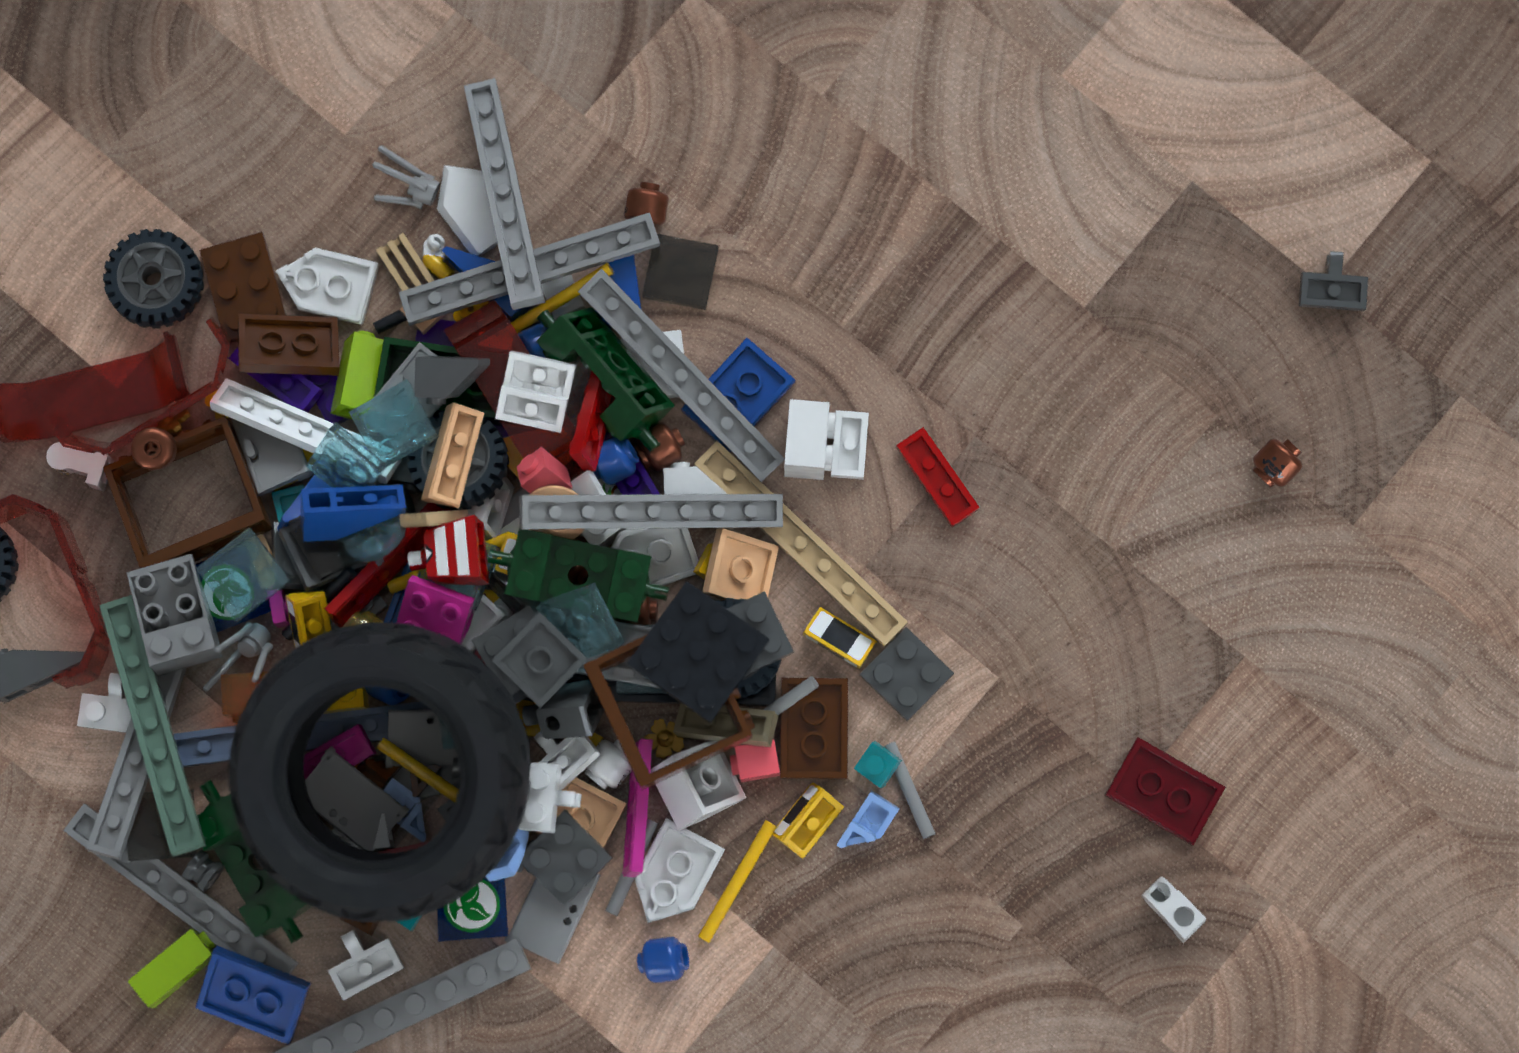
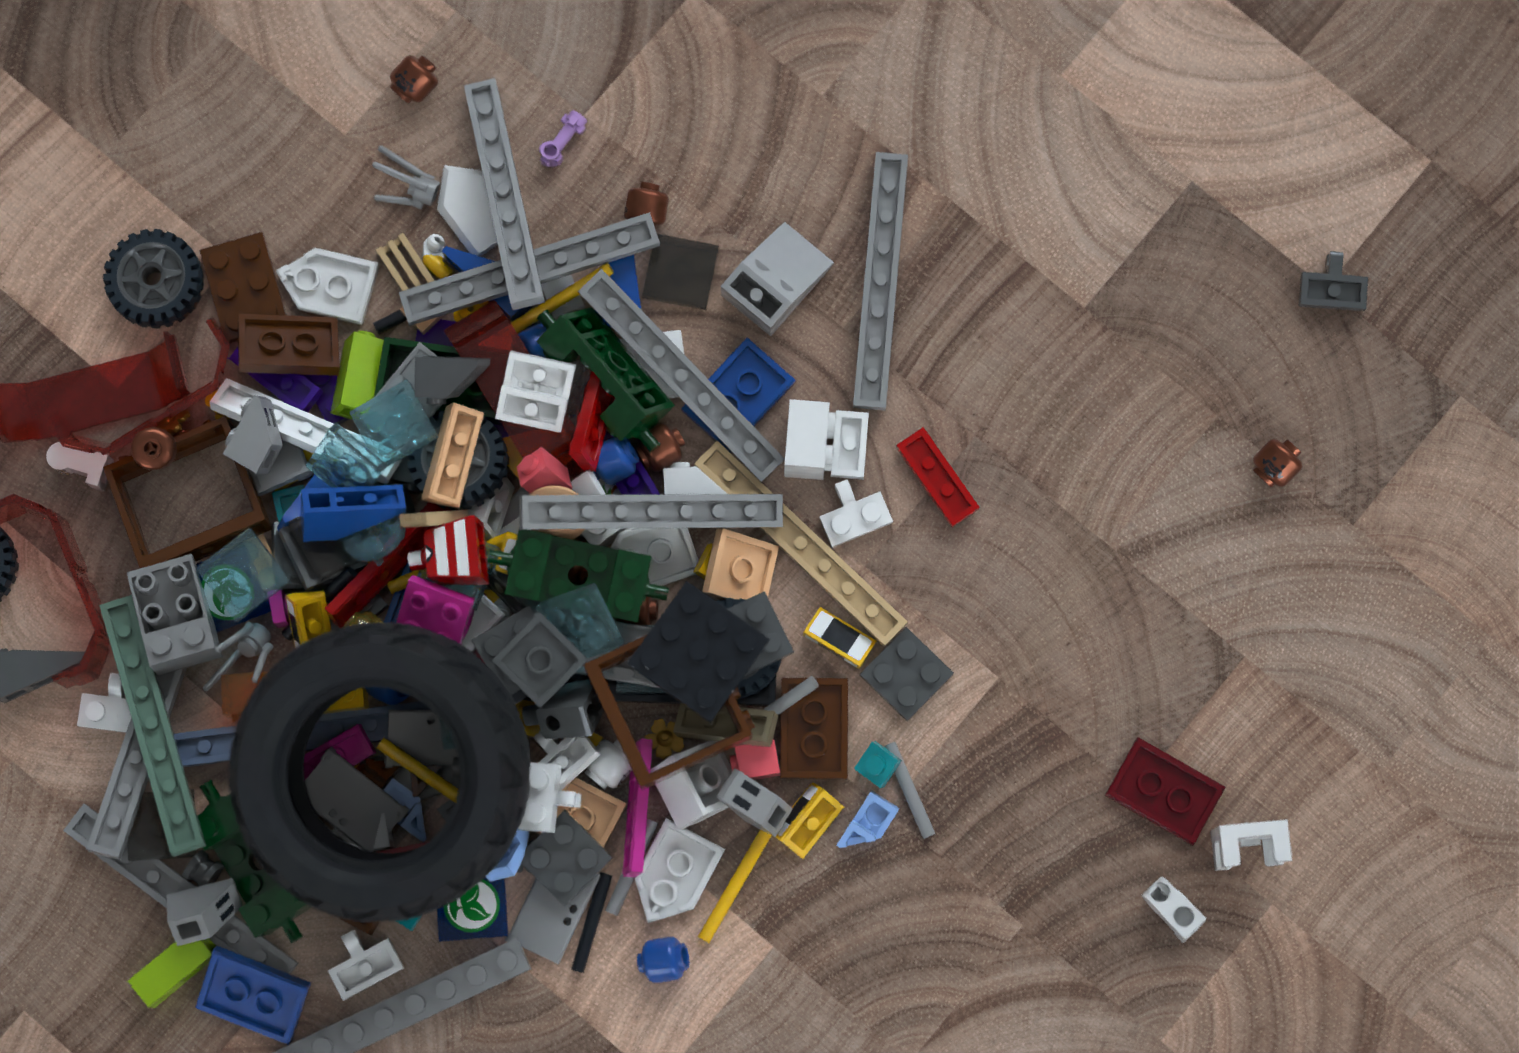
(201, 910): none -> light grey slope
(256, 438): none -> light grey slope
(413, 78): none -> copper head
(551, 150): none -> lavender bar
(591, 923): none -> black bar
(754, 803): none -> light grey slope
(775, 278): none -> light grey slope
(855, 517): none -> white plate
(880, 281): none -> light grey plate
(1273, 836): none -> white panel

